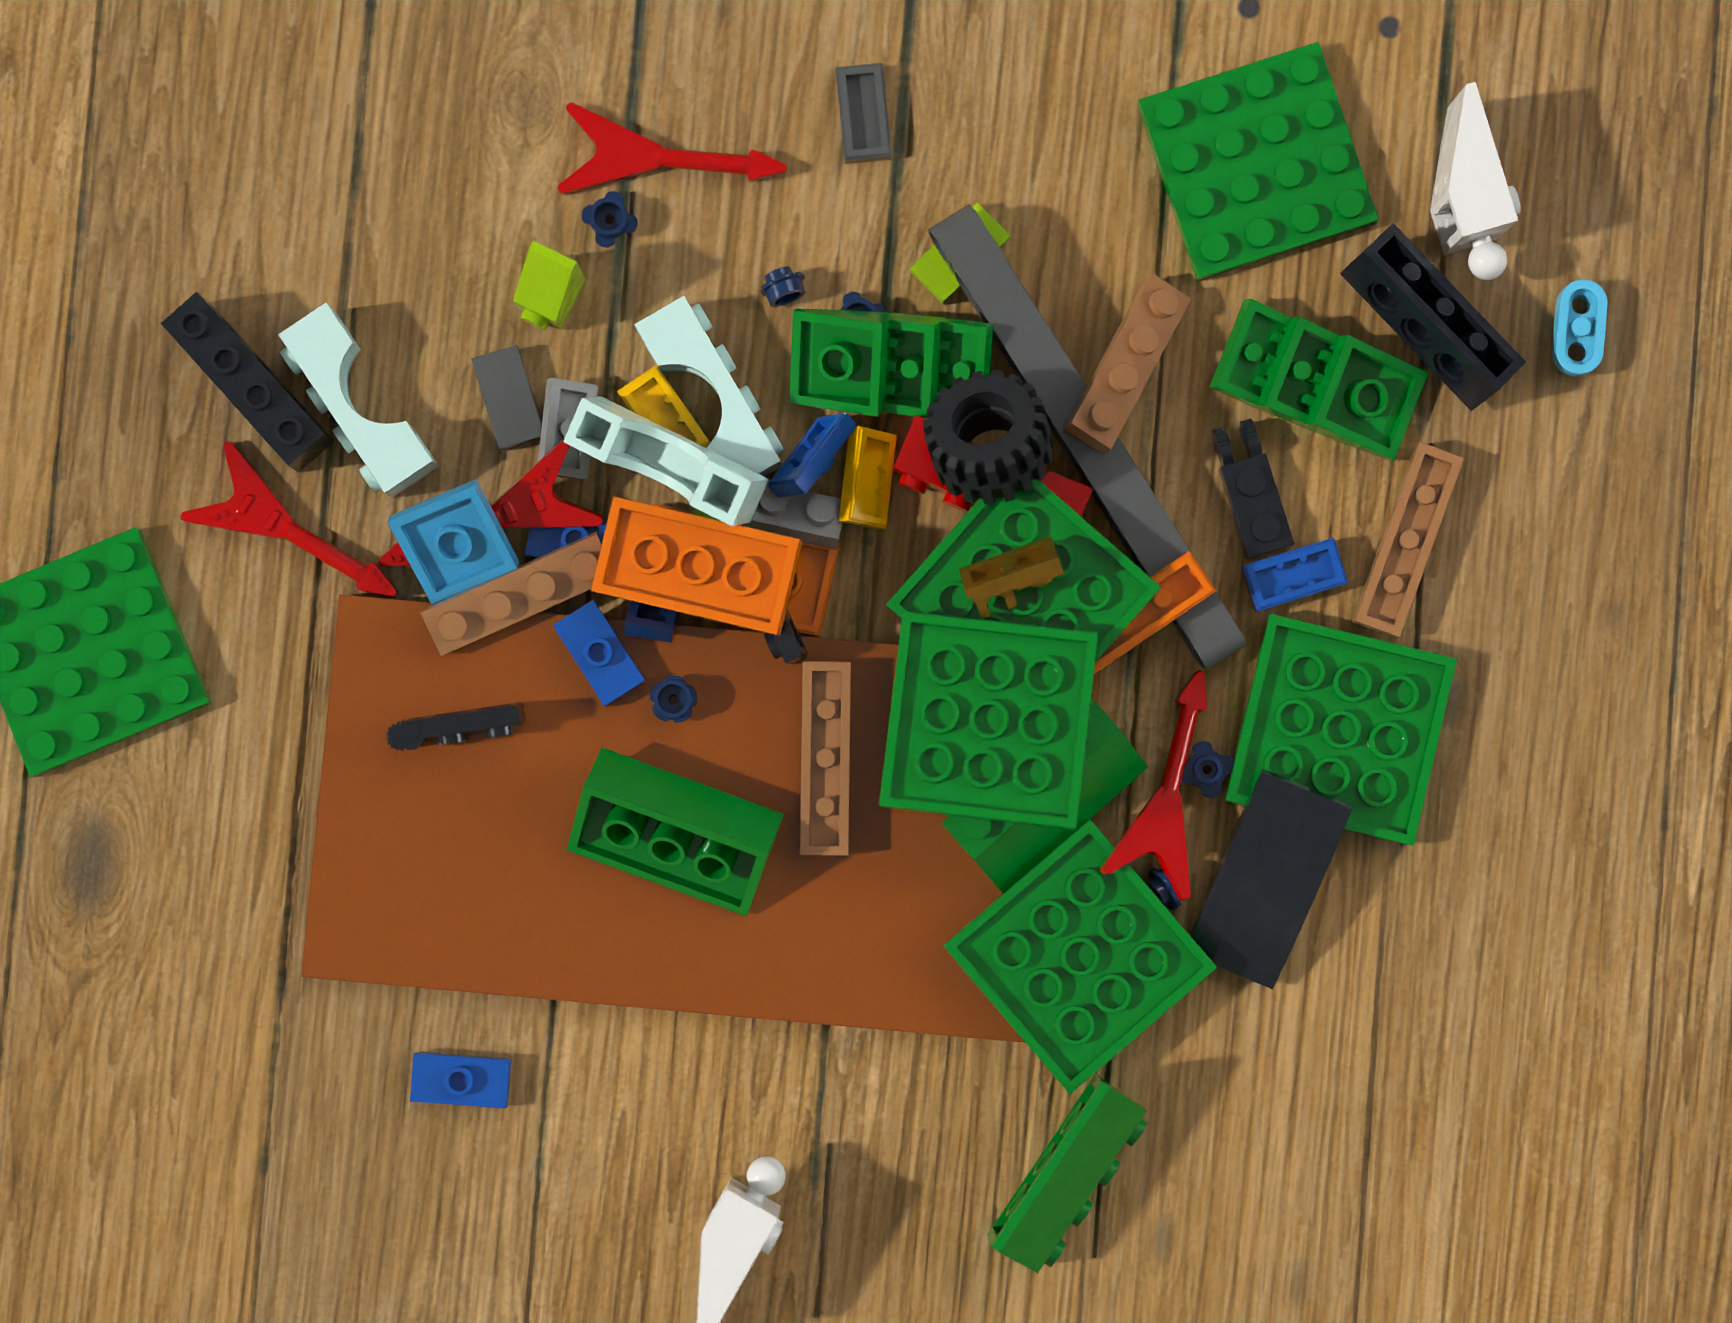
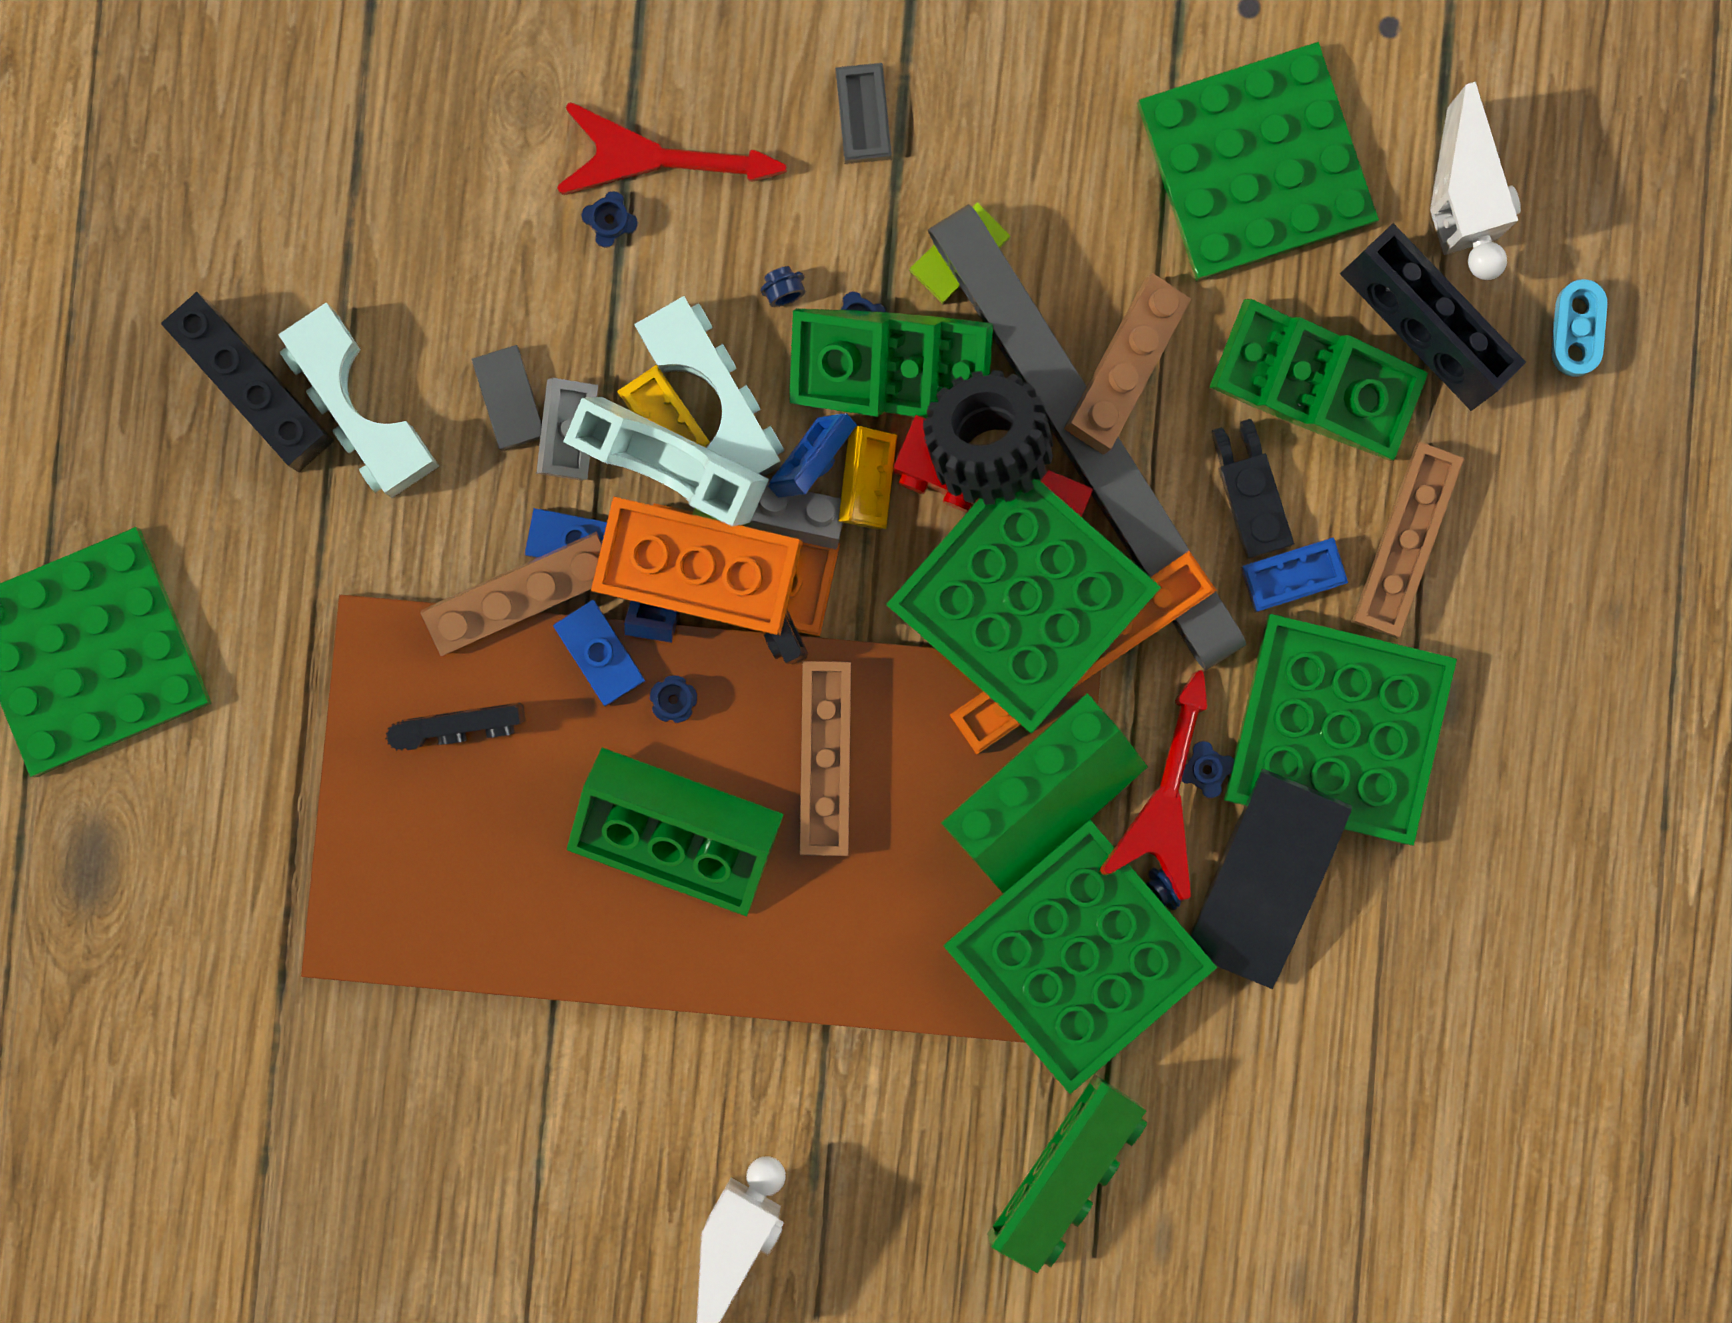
(259, 512): red piece -> none
(453, 541): dark azure plate -> none
(460, 1080): blue plate -> none
(528, 504): red piece -> none
(547, 287): lime slope -> none
(989, 720): green plate -> none
(1019, 568): pearl gold plate -> none

